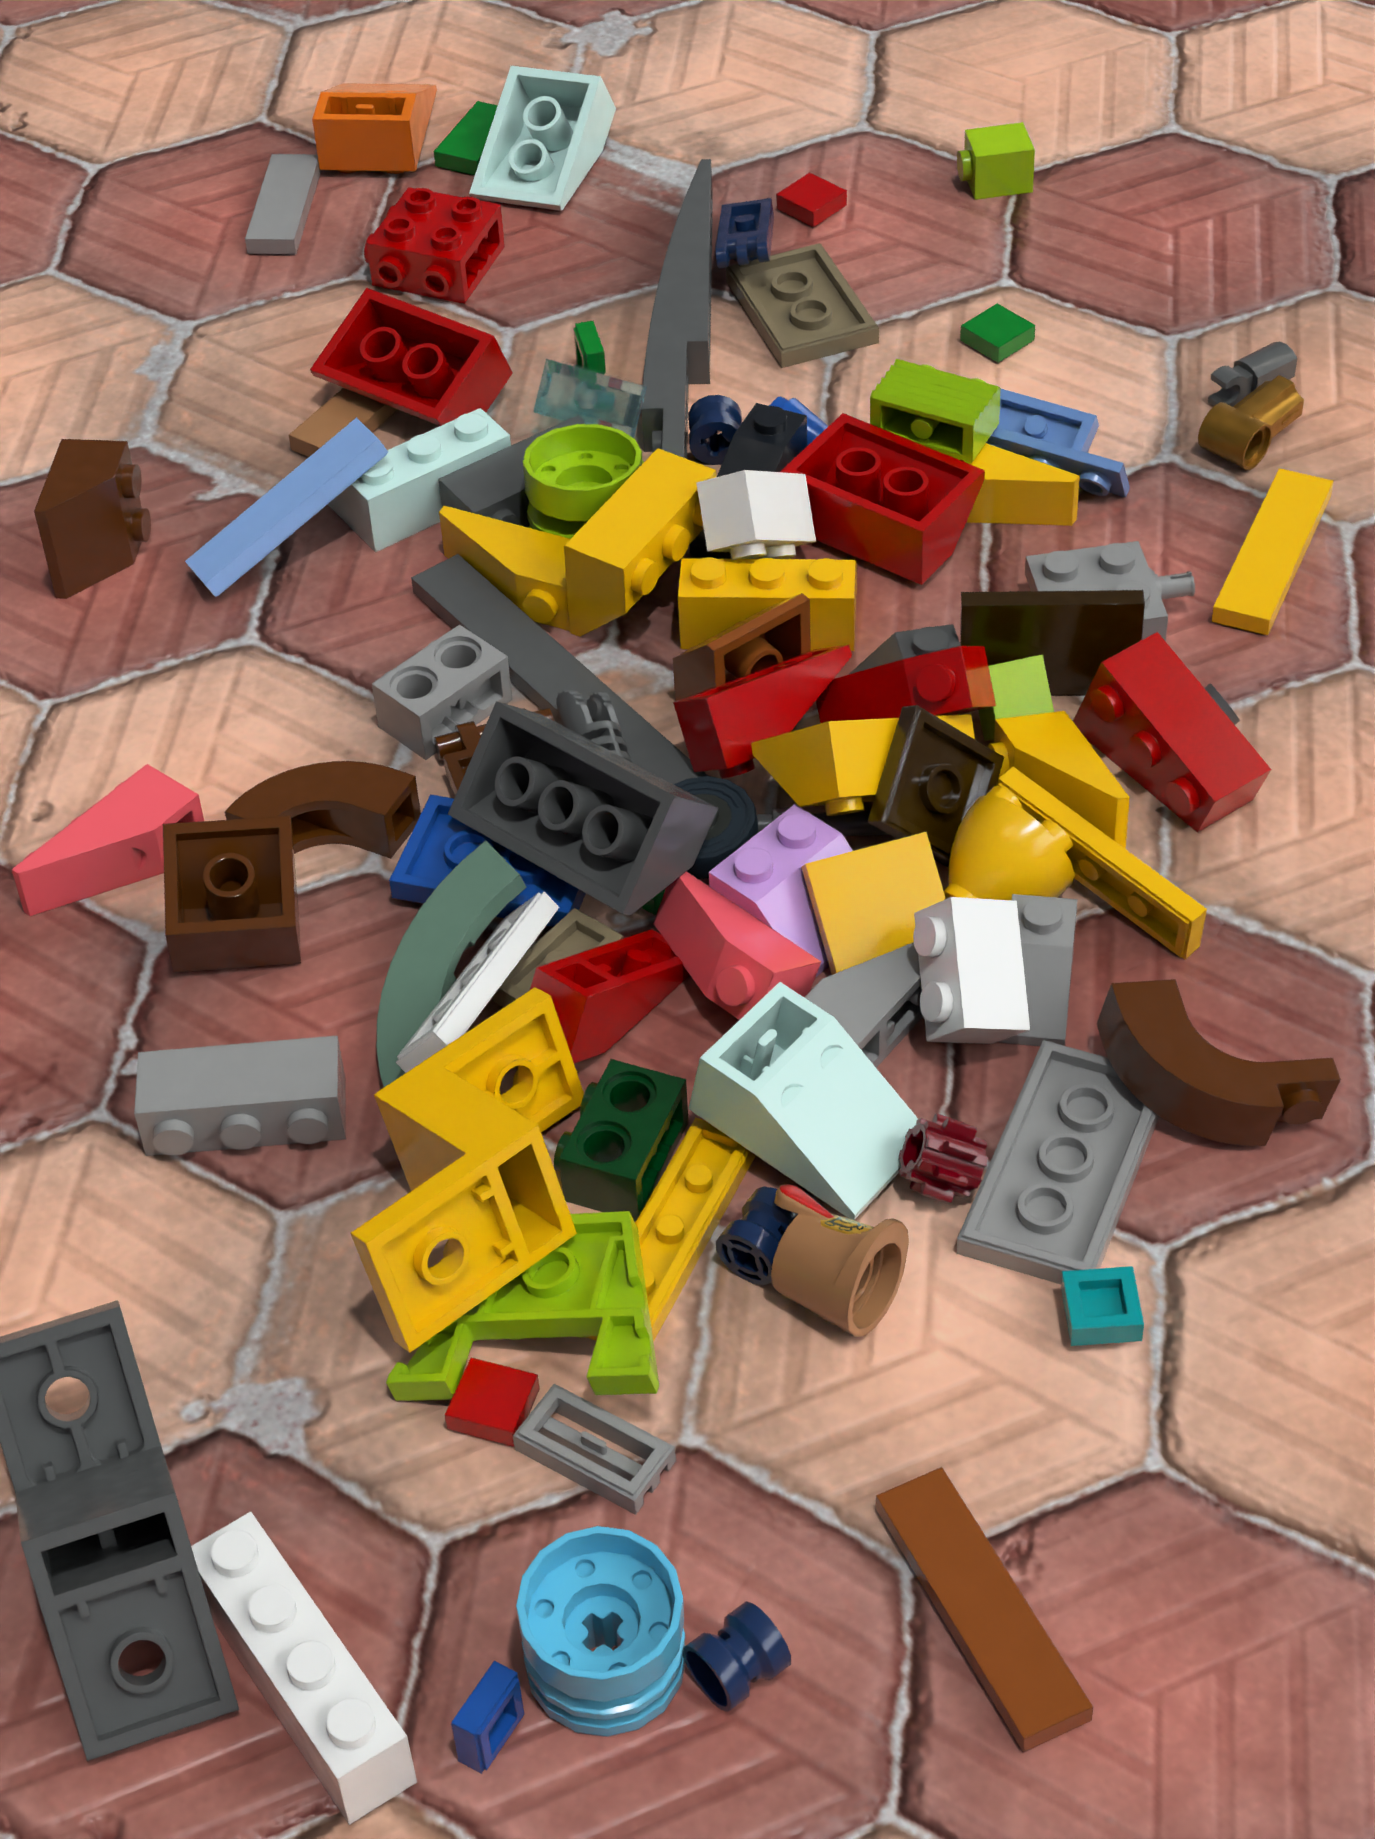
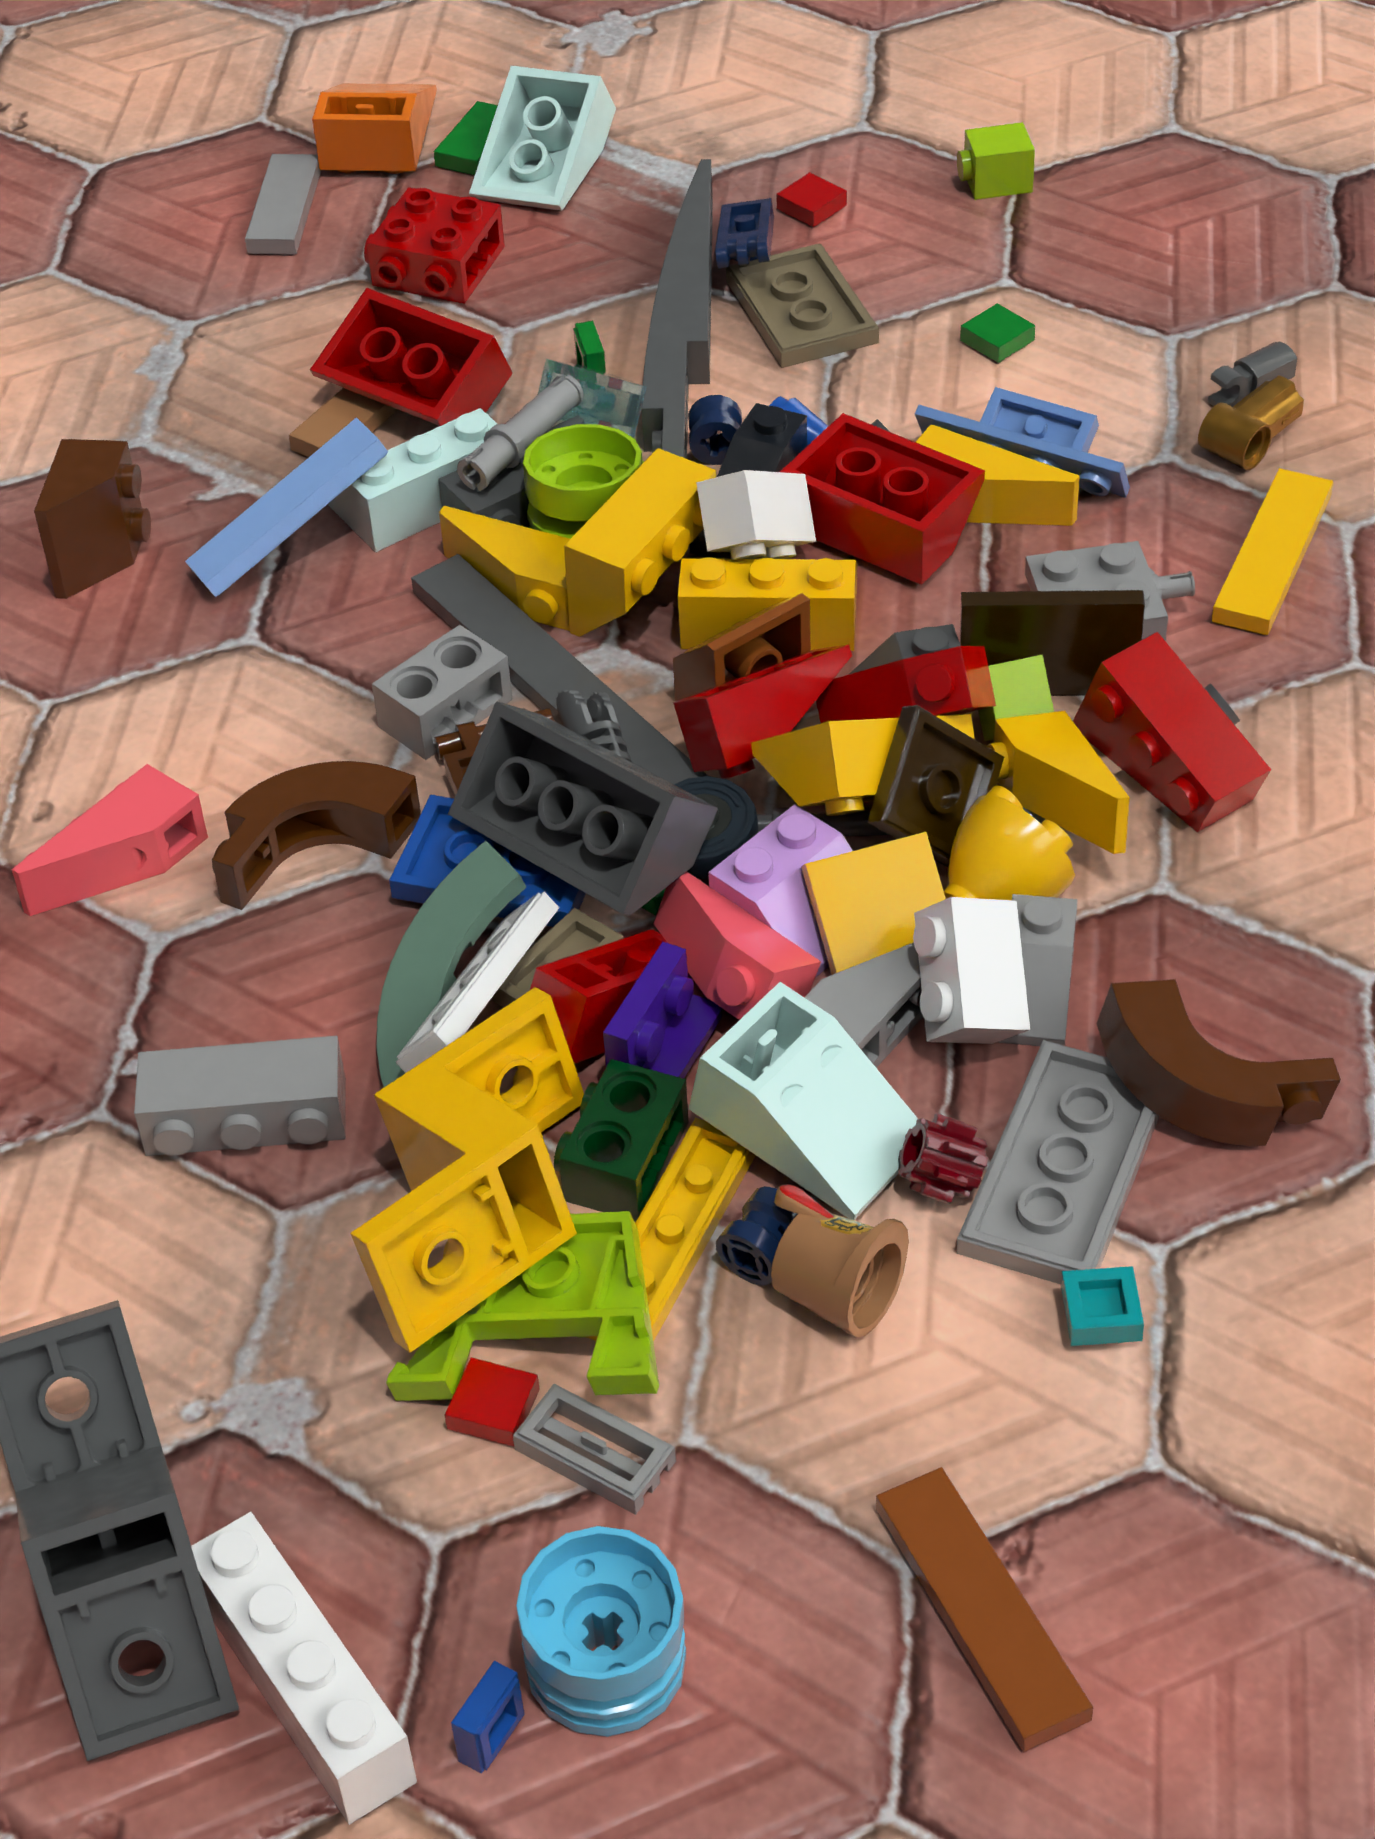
(231, 894): reddish brown slope -> none
(506, 443): none -> light grey pin
(661, 1019): none -> dark purple bracket
(740, 1654): dark blue wheel -> none
(936, 409): lime brick -> none
(1115, 872): yellow tile -> none

